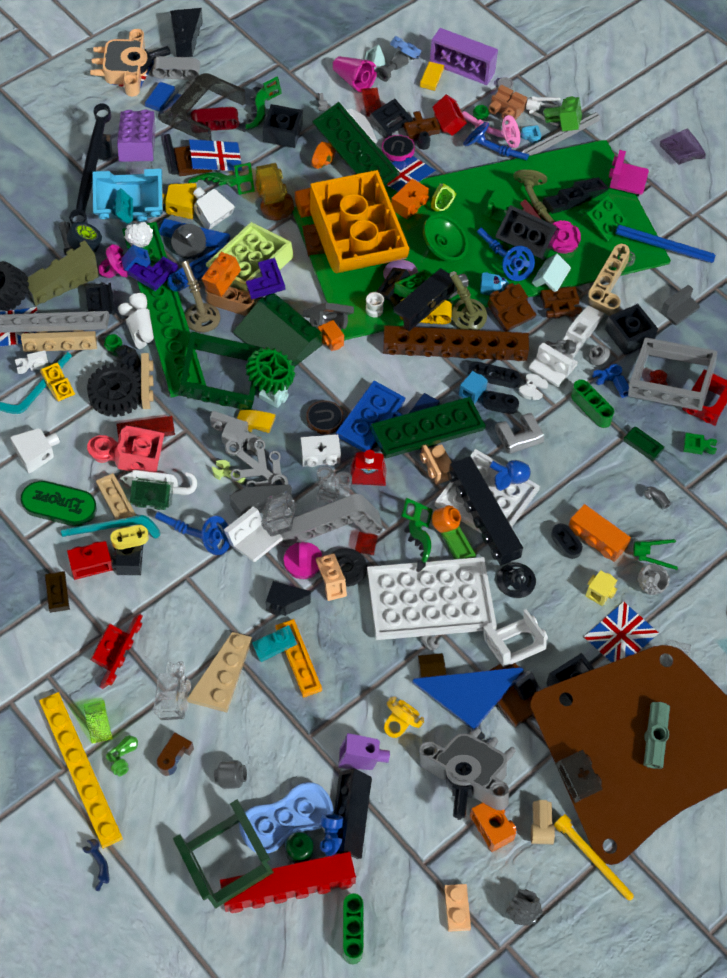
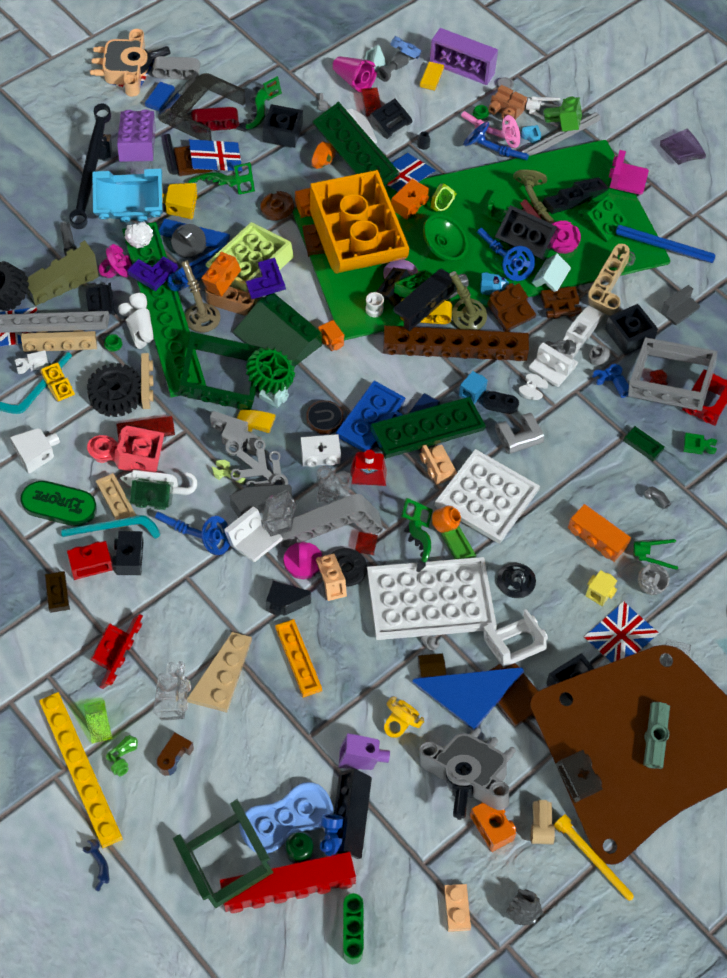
(83, 231): black wheel -> none
(124, 206): teal plate -> none
(126, 355): black bracket -> none
(129, 537): light yellow beam -> none
(135, 255): blue panel -> none
(186, 29): black wedge -> none
(211, 207): white torso -> none
(230, 774): dark grey head -> none
(269, 183): clear yellow brick -> none
(274, 643): teal plate -> none
(330, 312): dark grey piece -> none
(398, 147): tile -> none
(419, 125): reddish brown plate -> none
(449, 115): red brick -> none
(485, 511): black brick -> none
(506, 382): black beam -> none
(514, 473): blue piece -> none
(526, 685): black plate -> none
(567, 542): black plate -> none
(592, 403): green beam -> none

